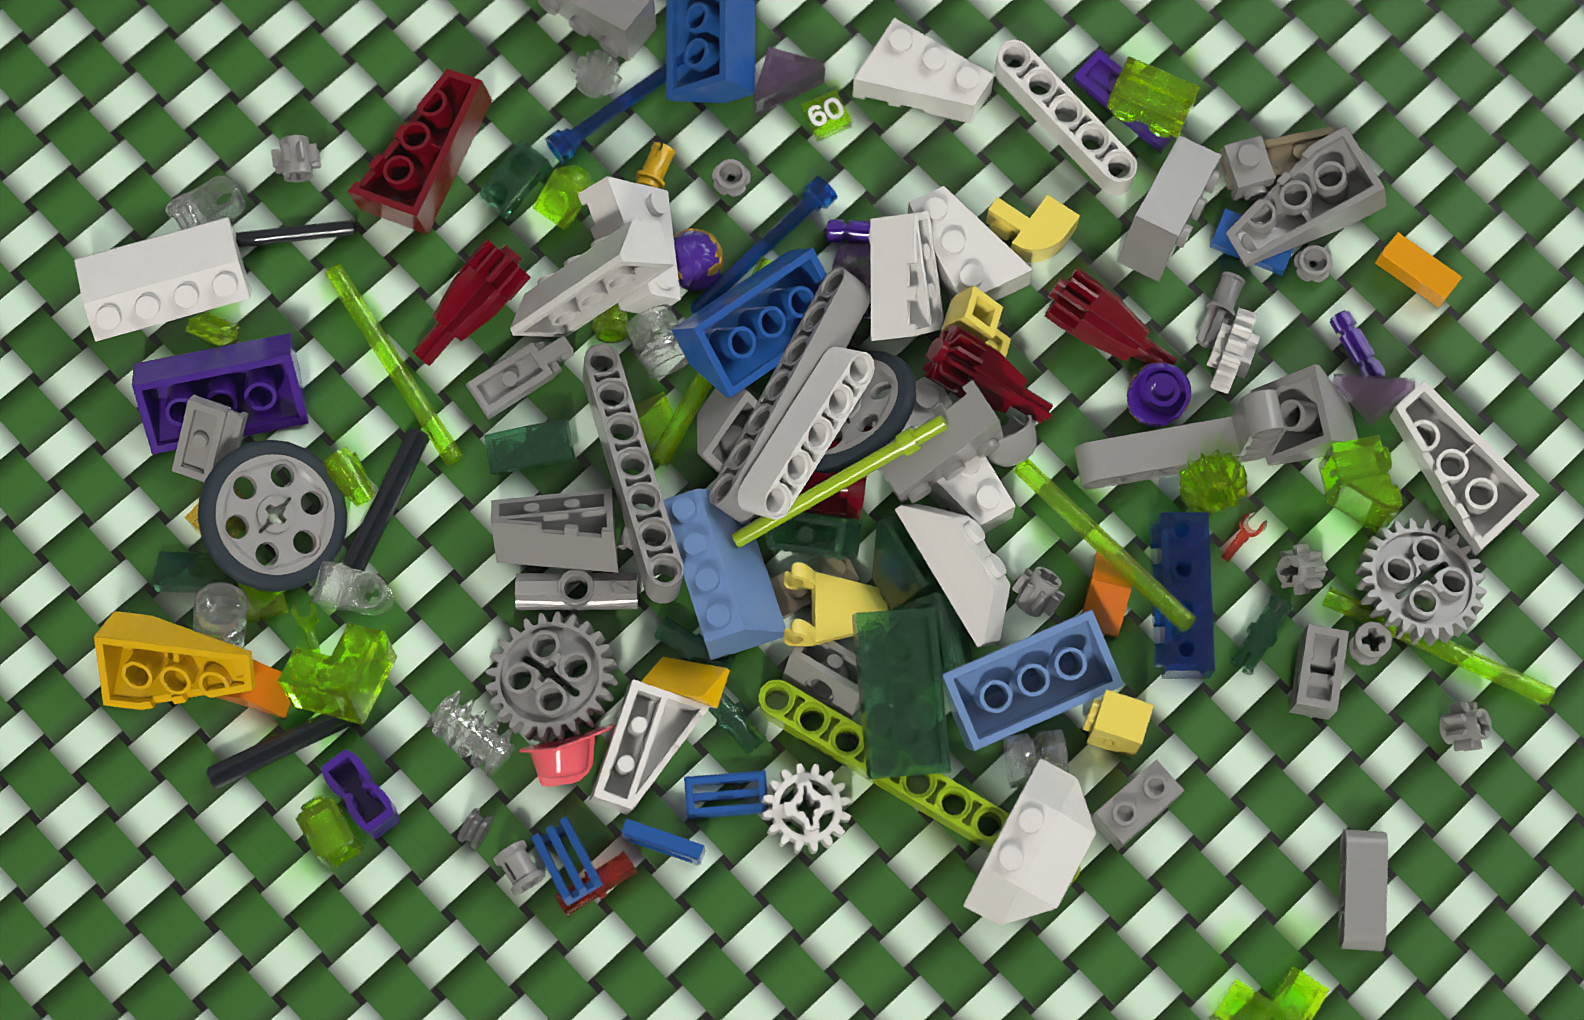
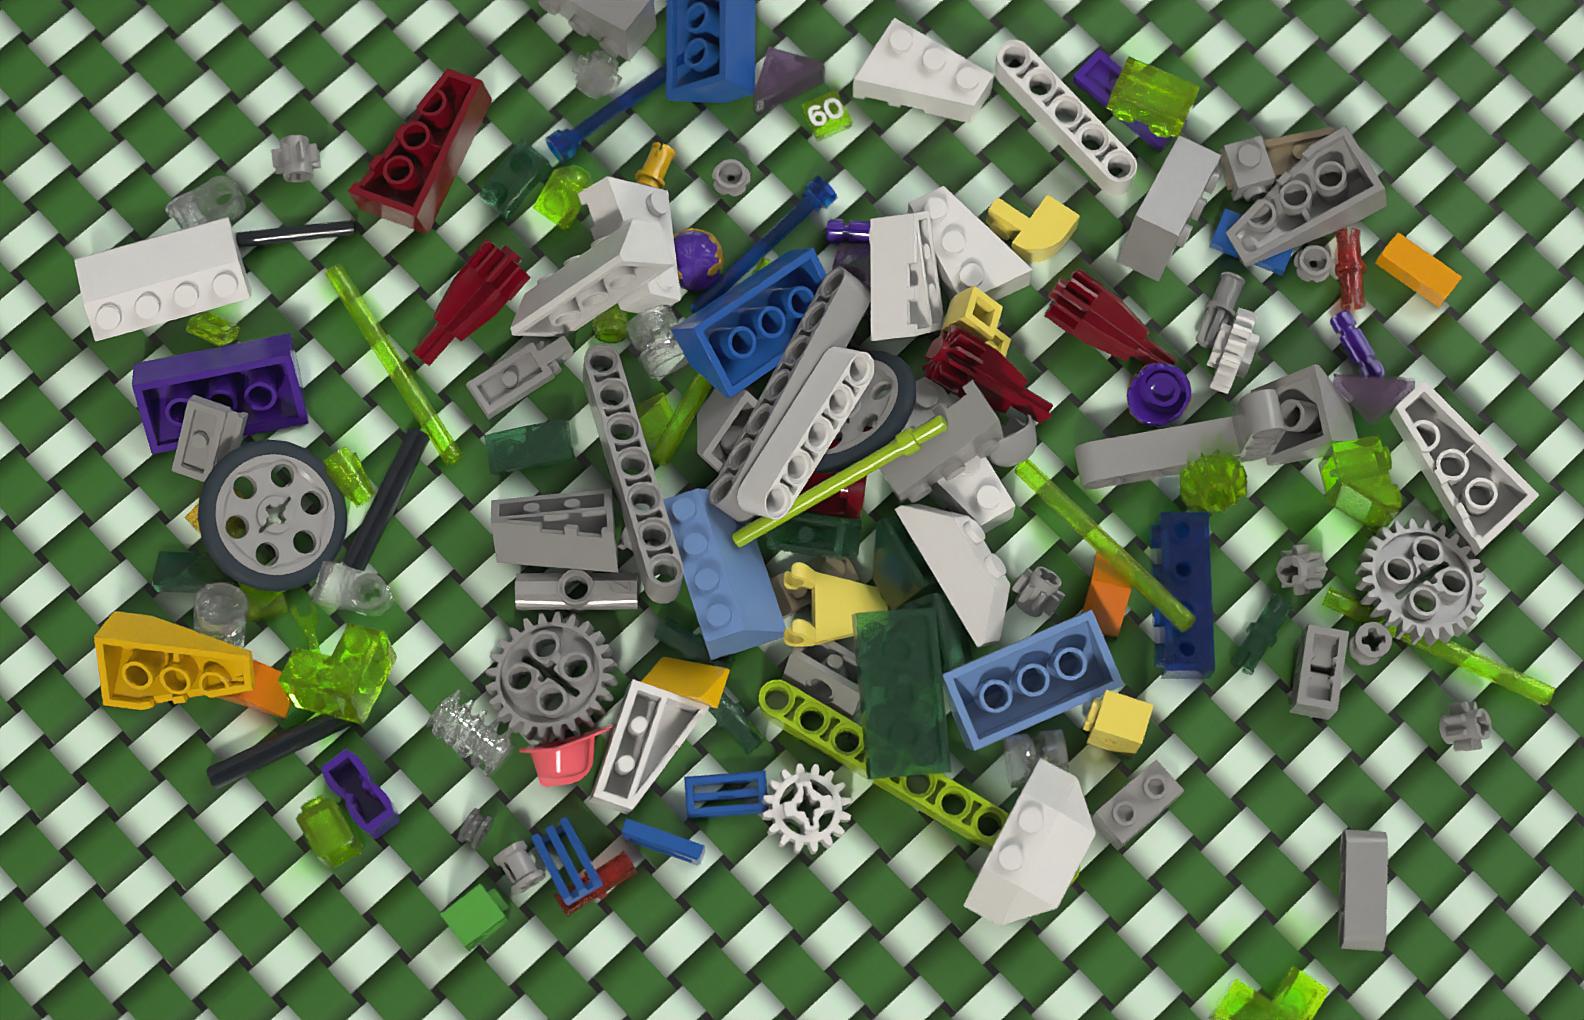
(476, 916): none -> bright green brick
(1243, 536): clear red hand -> none
(1350, 269): none -> clear red pin

